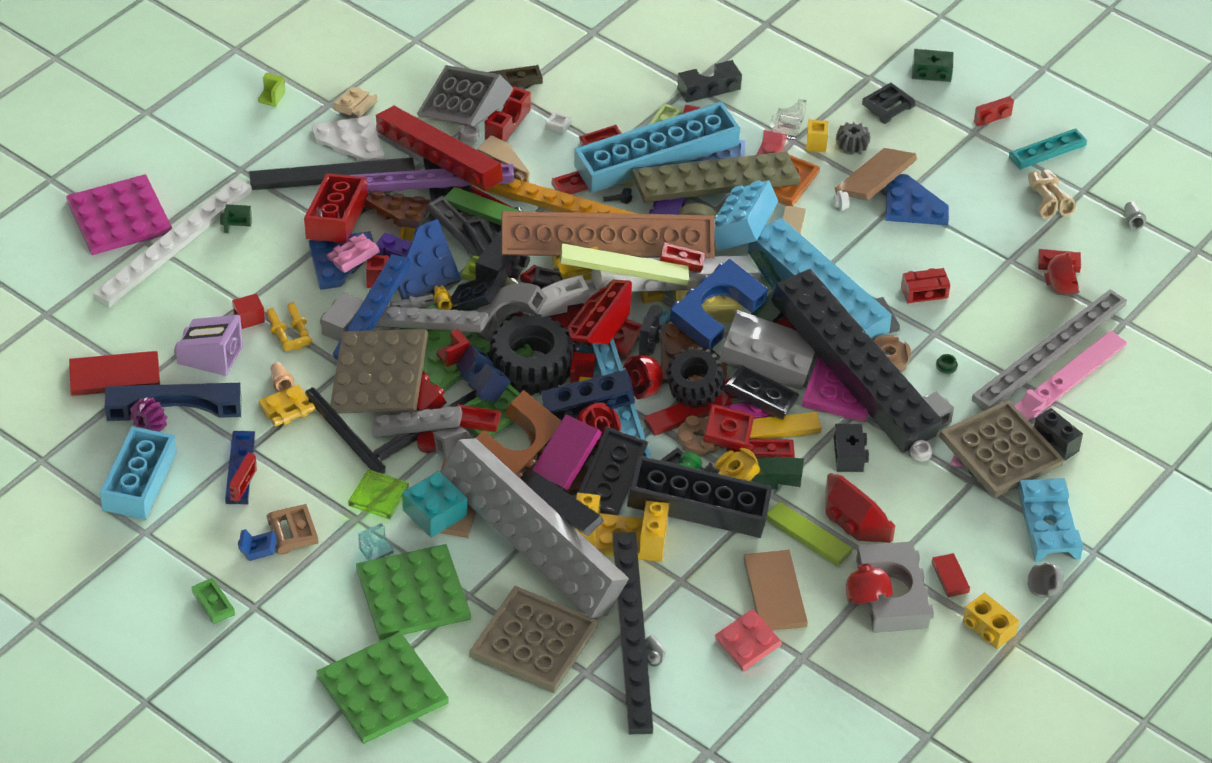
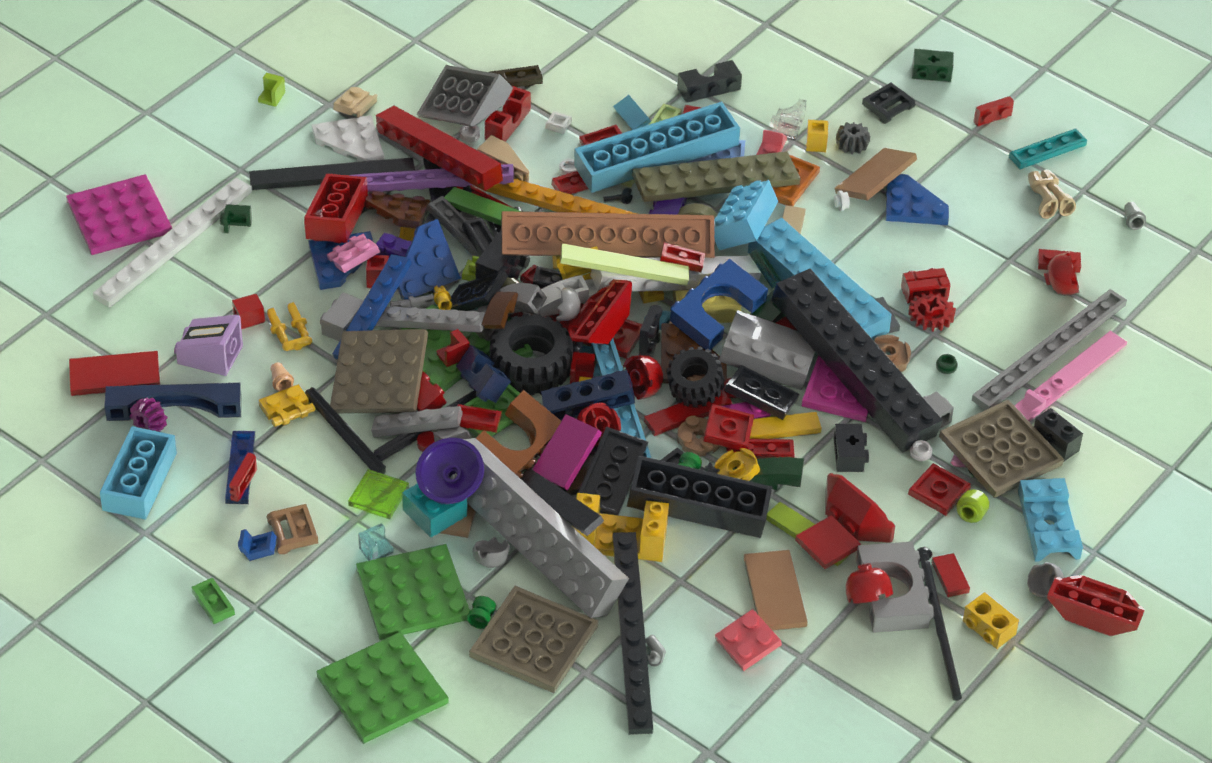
(442, 461): none -> dark purple dish
(482, 611): none -> green wheel
(491, 552): none -> light grey hair
(498, 310): none -> reddish brown slope
(566, 167): none -> white tile
(569, 306): none -> light grey hair
(631, 113): none -> medium azure tile
(827, 542): none -> red tile
(925, 554): none -> black bar
(931, 311): none -> red gear
(939, 489): none -> red tile
(972, 506): none -> lime head
(1095, 605): none -> red wedge

